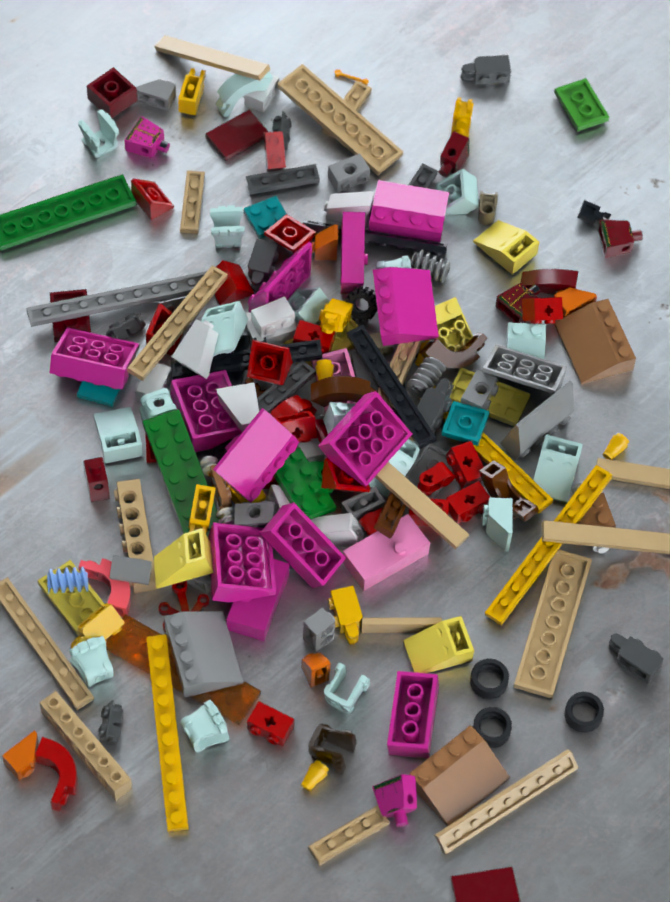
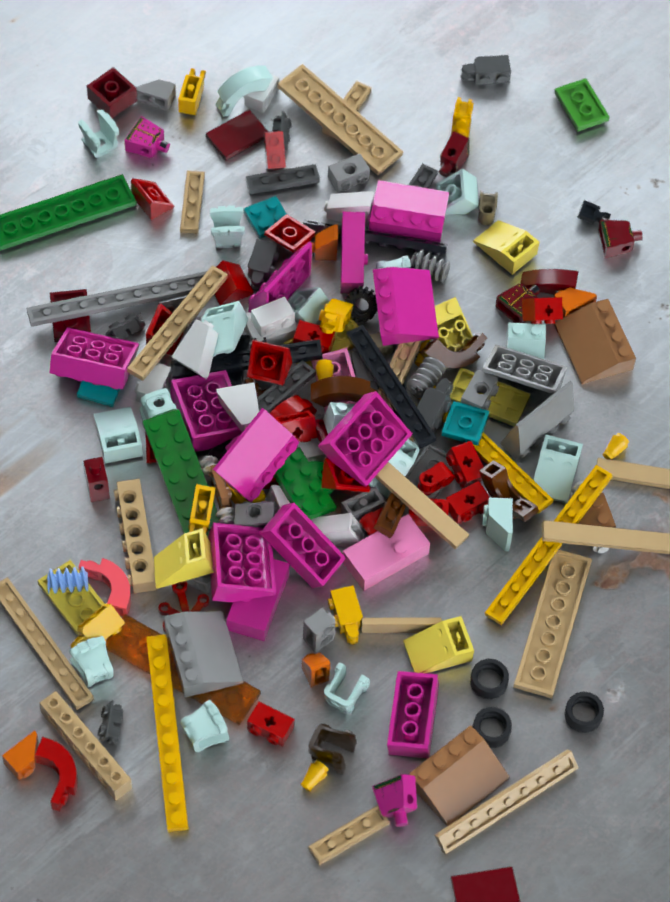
(131, 570): light grey slope -> none
(212, 57): tan tile -> none
(338, 73): light orange hinge -> none
(636, 657): dark grey hinge -> none

